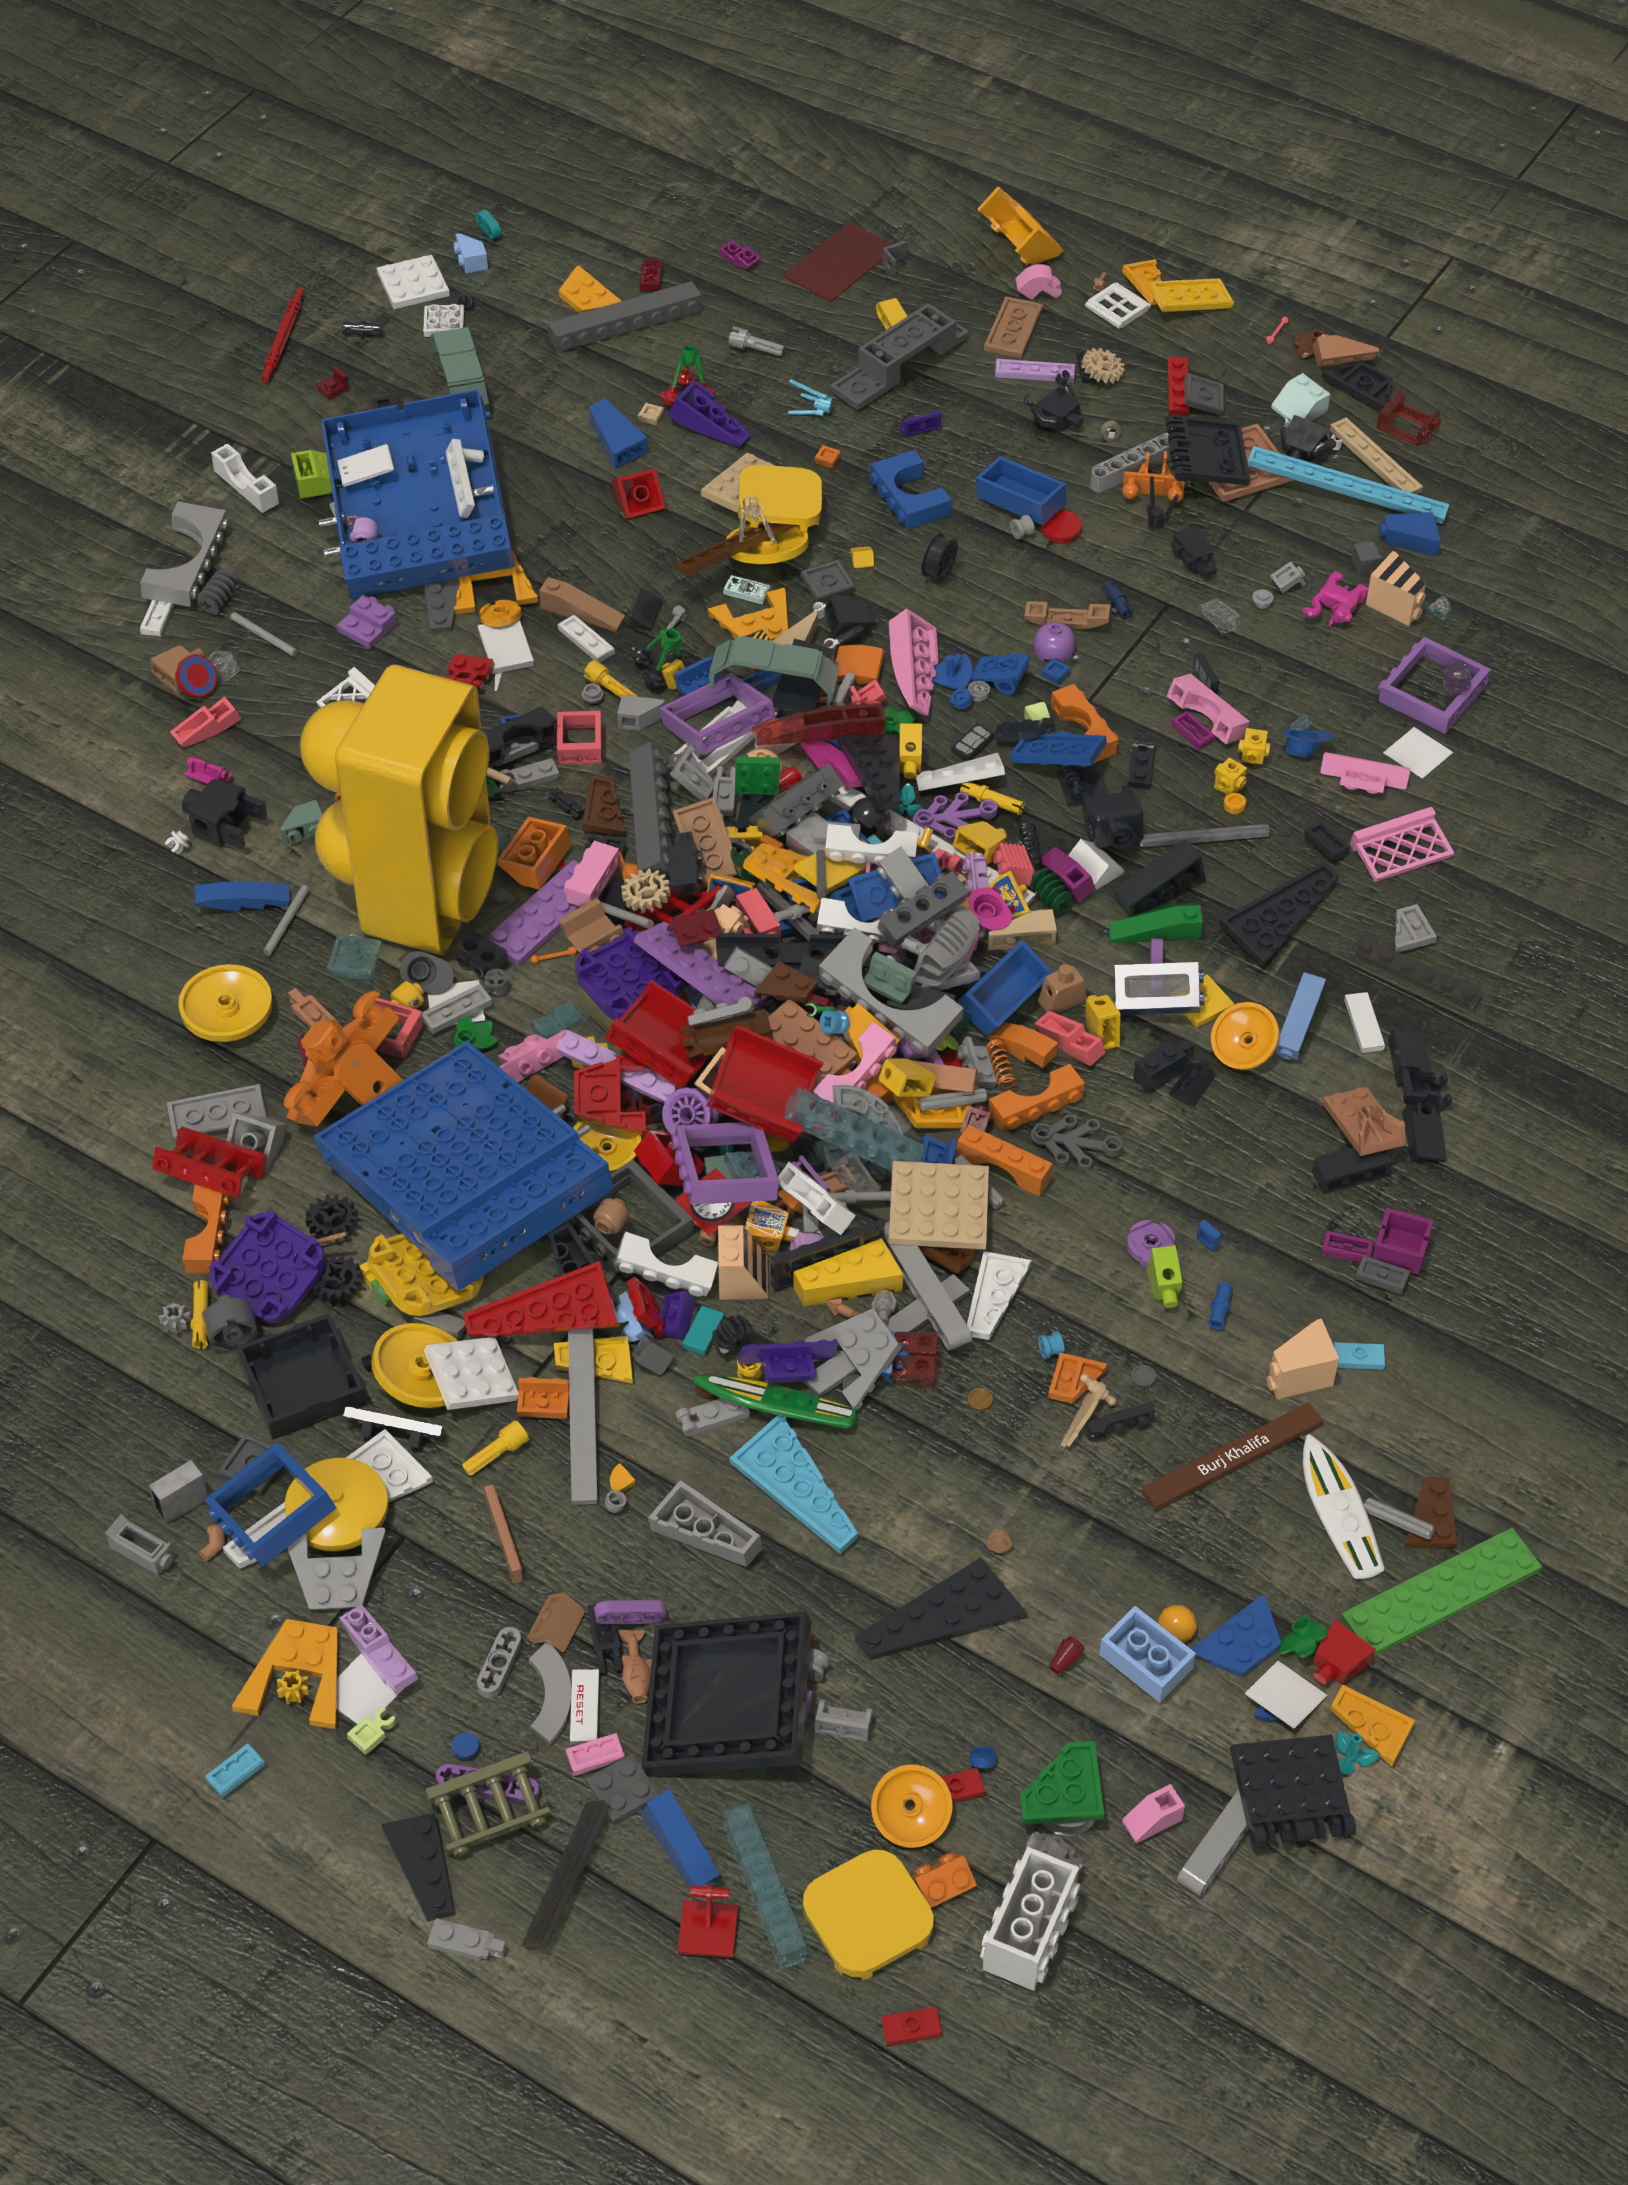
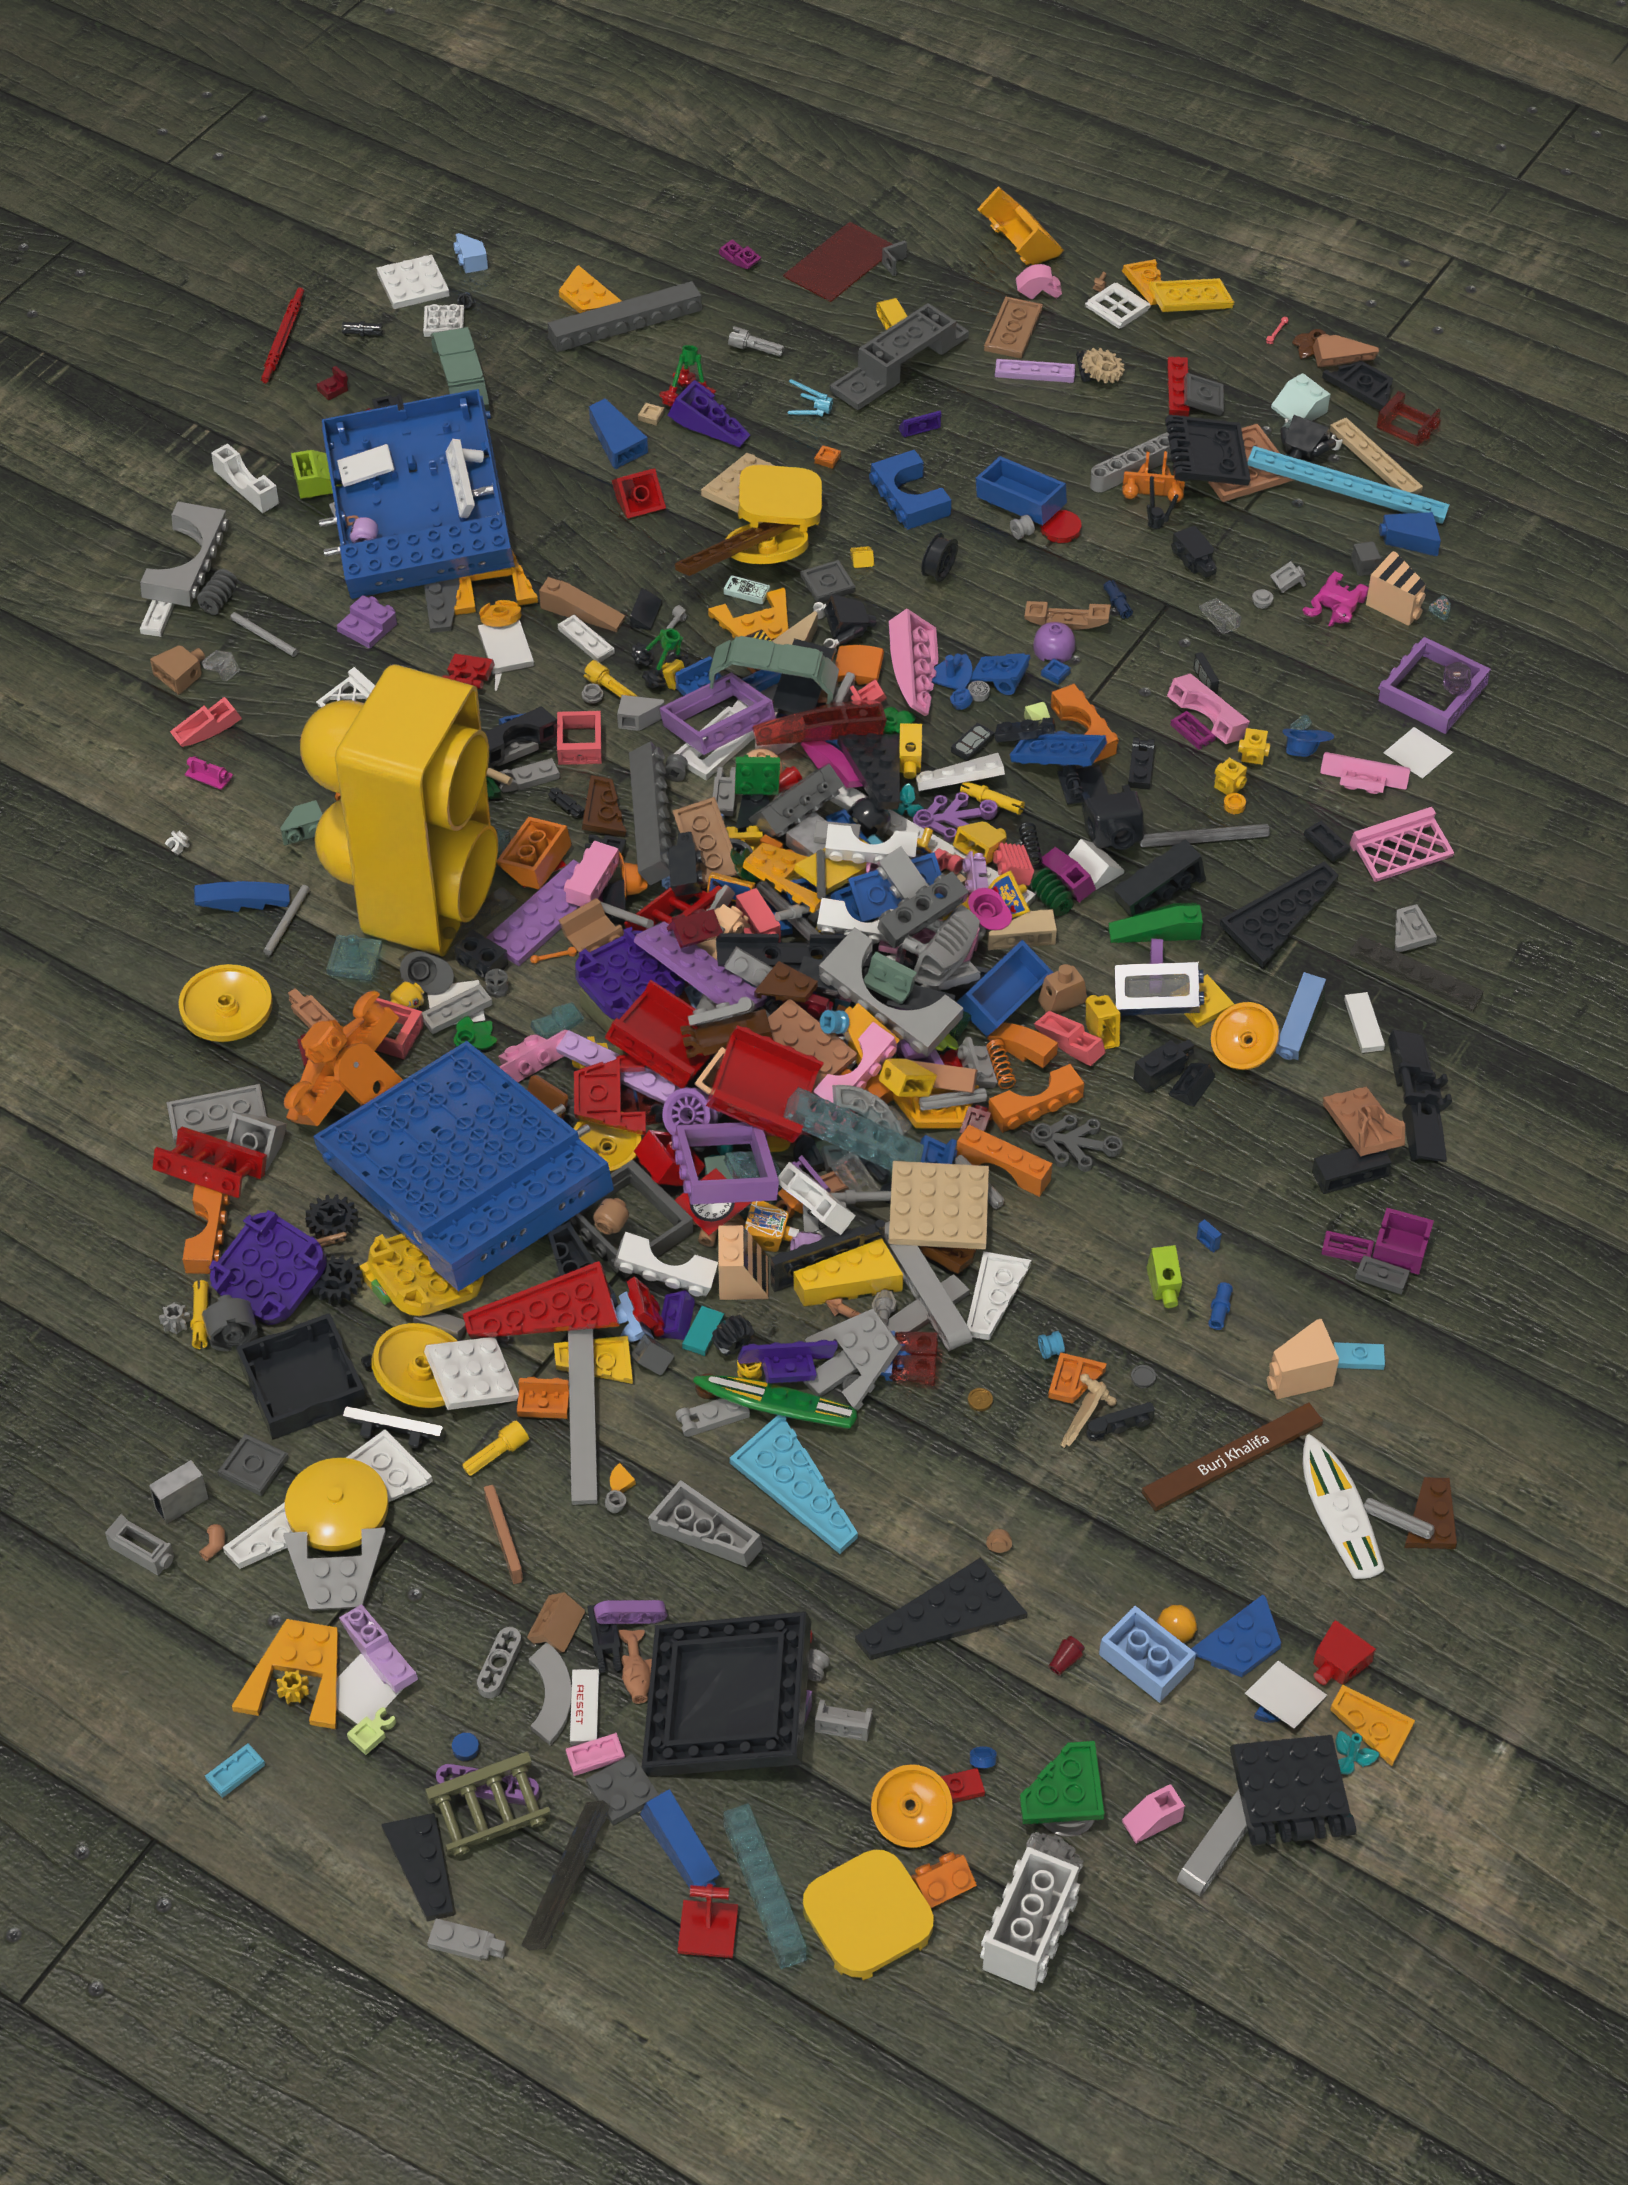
(196, 676): tile -> none
(219, 812): black piece -> none
(288, 1529): blue window -> none
(488, 224): teal beam -> none
(646, 890): tan gear -> none
(650, 275): dark red slope -> none
(693, 775): light grey wing -> none
(752, 510): clear plant -> none
(818, 1009): green hand -> none
(911, 2026): red plate -> none
(1059, 407): black torso -> none
(1110, 430): dark tan tile -> none
(1145, 1230): medium lavender plate -> none
(1303, 1637): green plate -> none
(1442, 1591): bright green plate -> none

